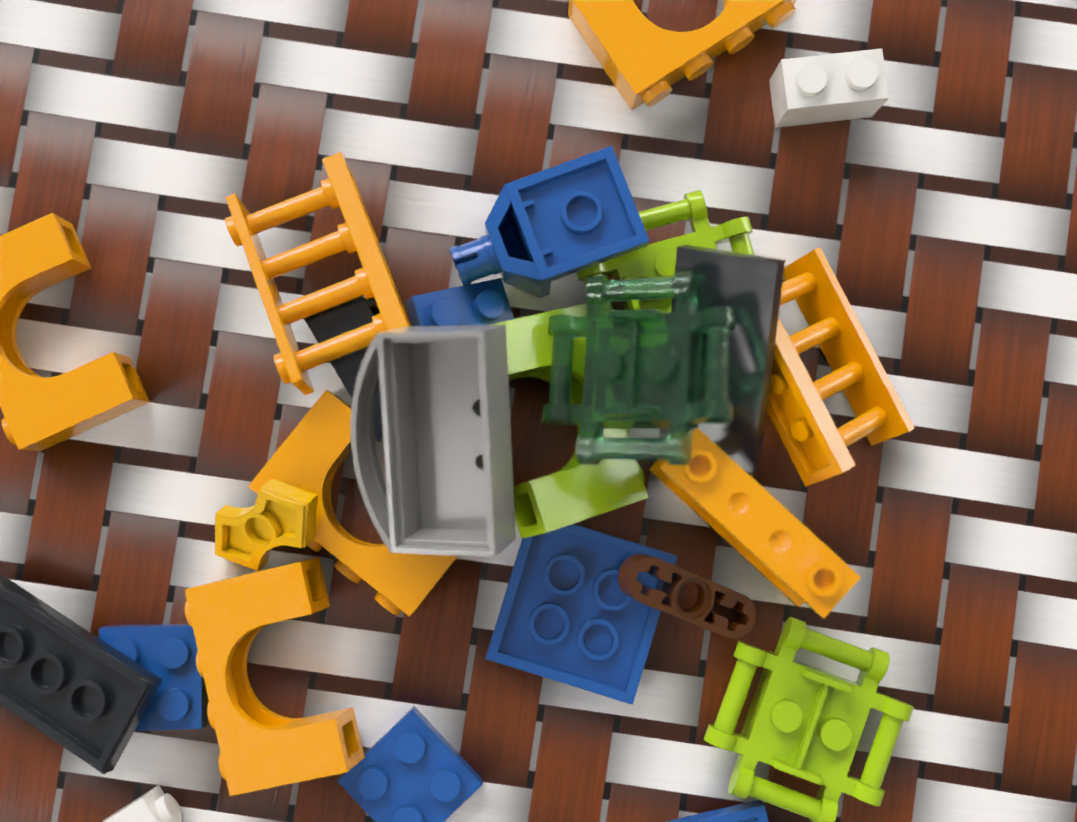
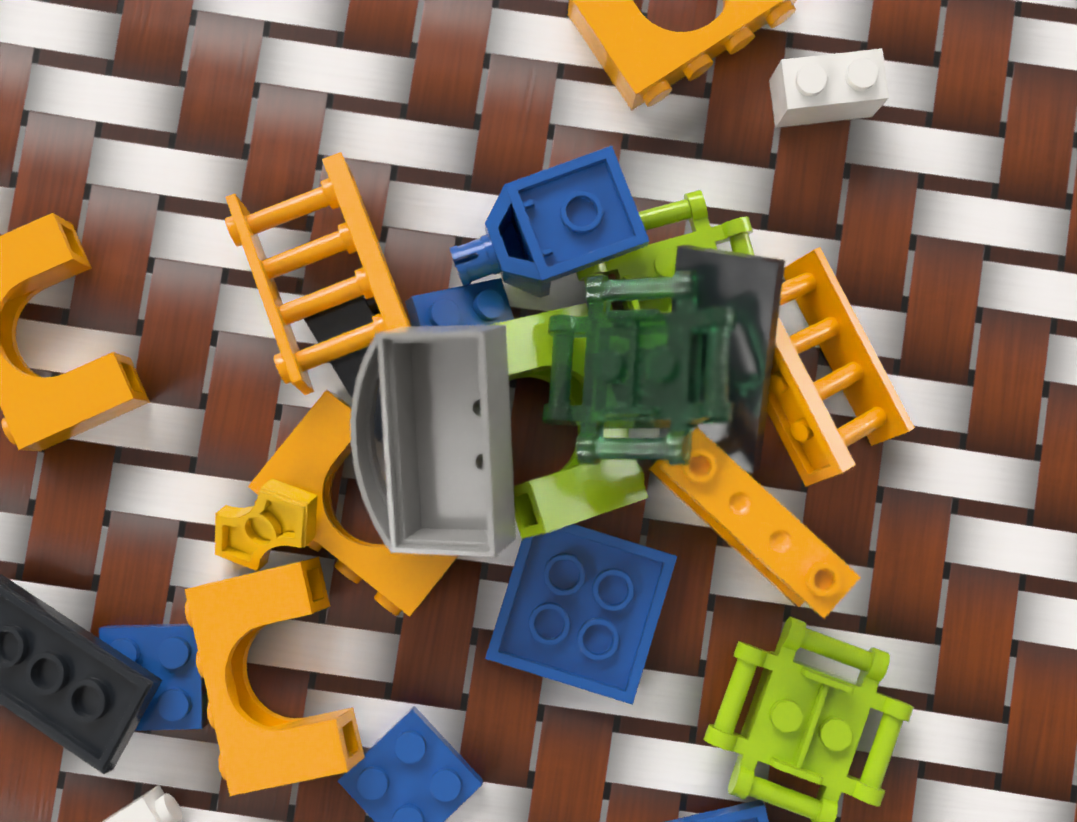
(674, 580): reddish brown beam -> none

